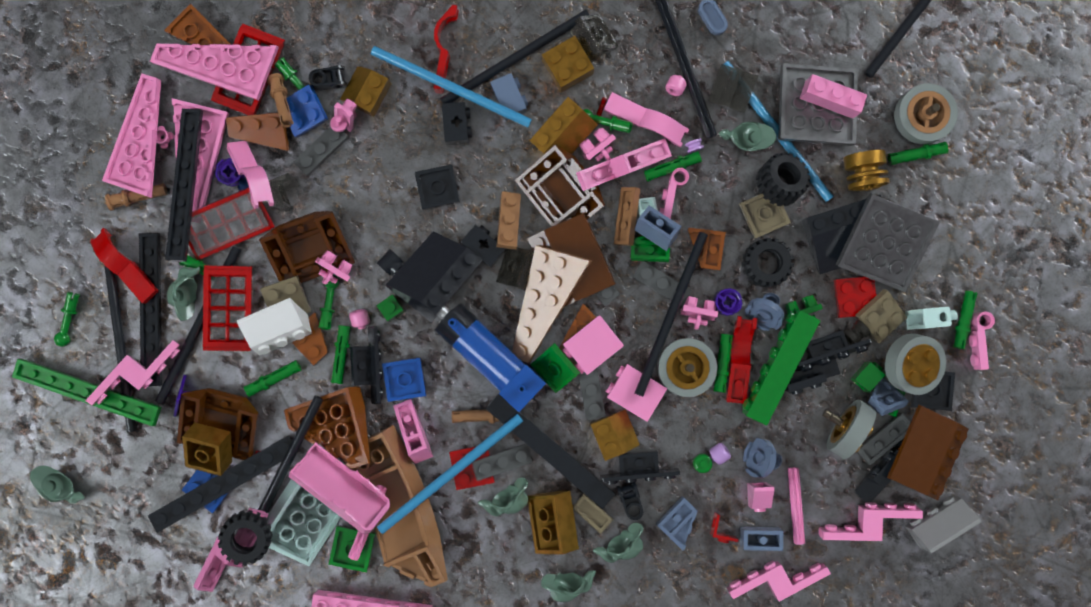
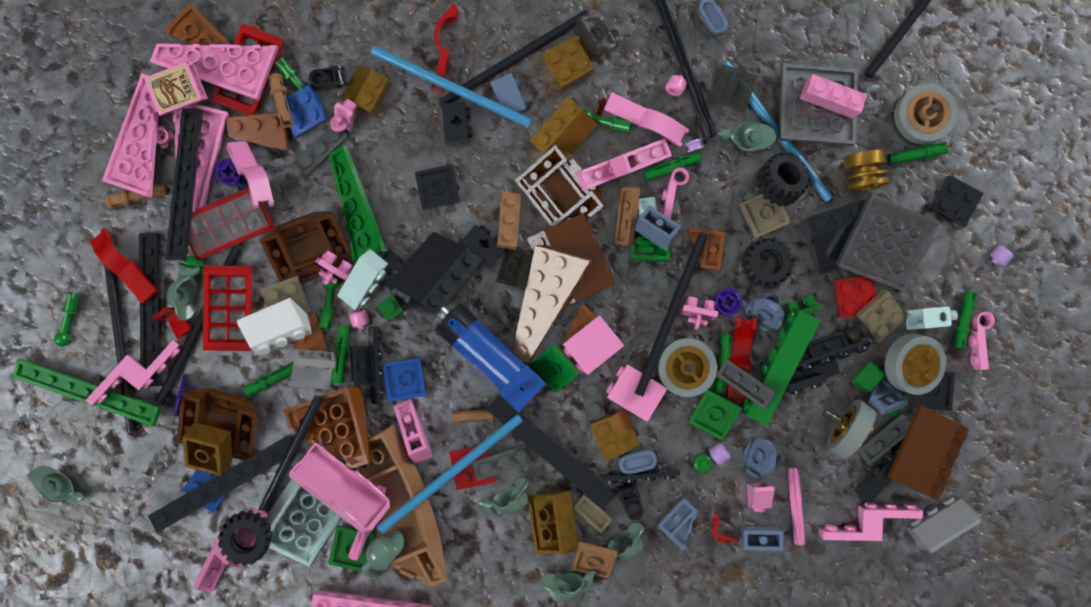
(175, 88): none -> brick
(179, 327): none -> red bracket
(312, 369): none -> light grey bracket
(358, 214): none -> green wing
(363, 280): none -> light aqua brick
(382, 553): none -> sand green hair
(591, 150): bright pink hips -> none
(594, 558): none -> medium nougat tile
(637, 461): none -> sand blue tile
(715, 414): none -> green plate
(746, 384): none -> dark grey plate
(778, 580): bright pink bracket -> none
(956, 201): none -> black plate
(1001, 255): none -> lavender piece

